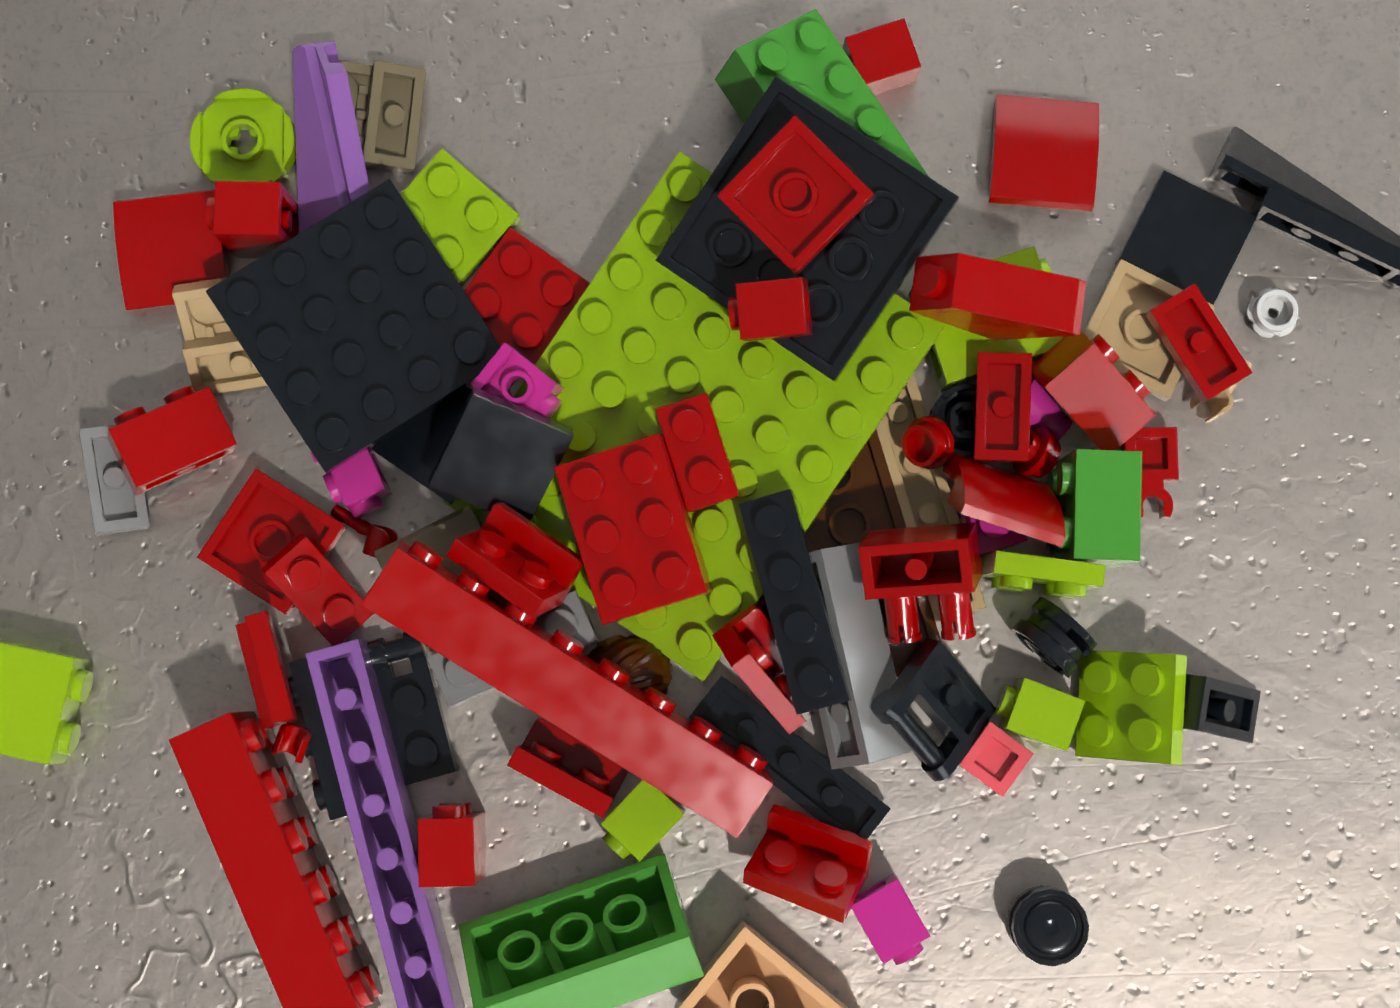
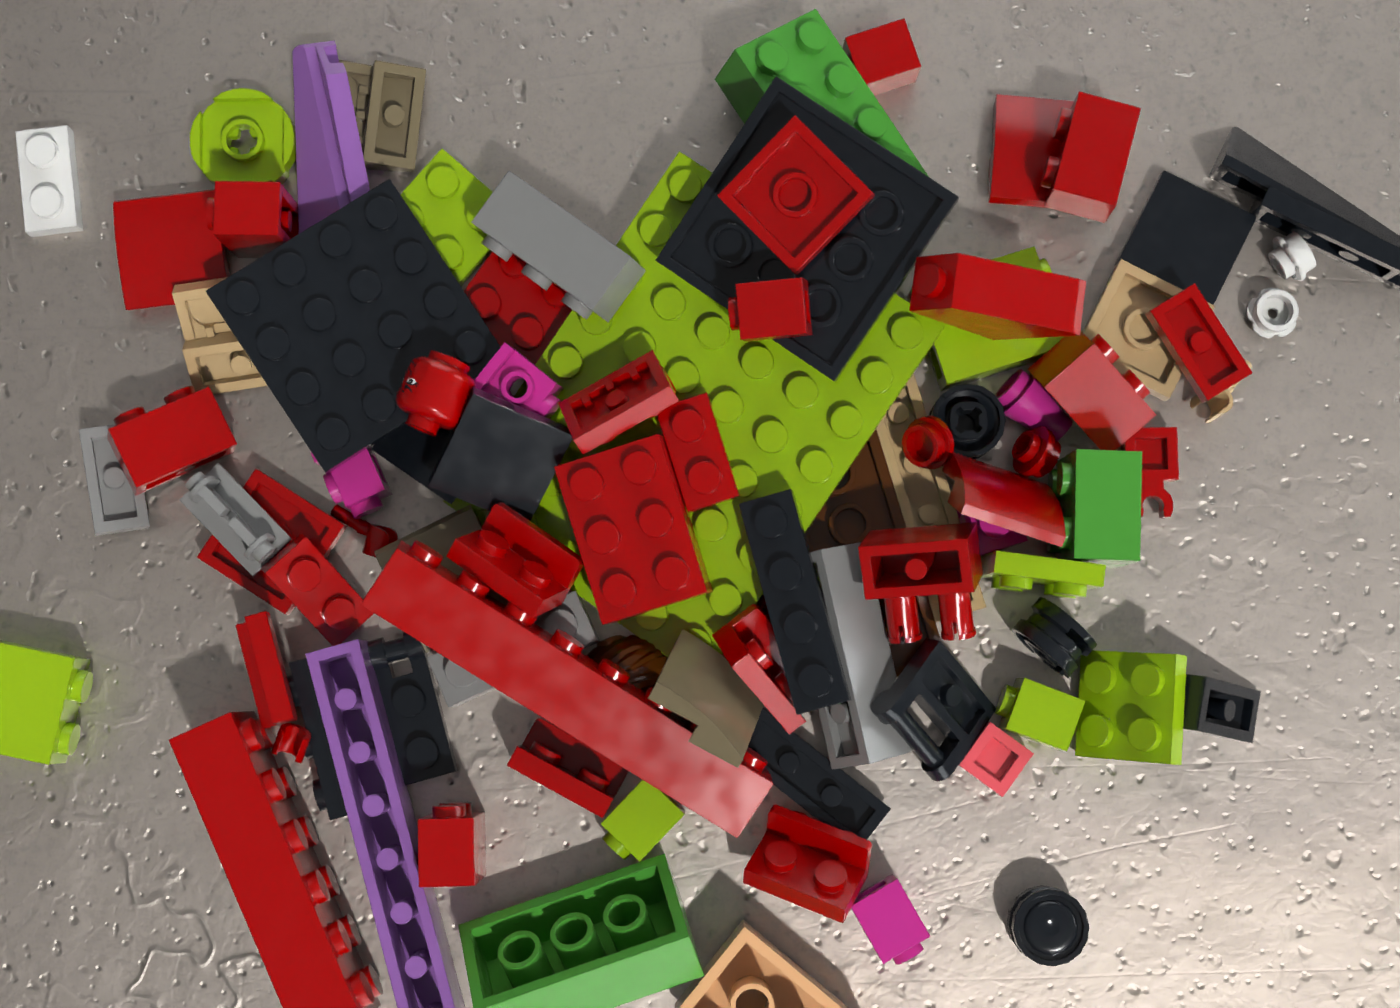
(49, 181): none -> white plate
(234, 518): none -> light grey hinge
(434, 392): none -> red head
(557, 248): none -> light grey brick
(618, 402): none -> red bracket
(711, 694): none -> dark tan slope
(1003, 407): red plate -> none
(1091, 156): none -> red brick
(1291, 257): none -> white plate

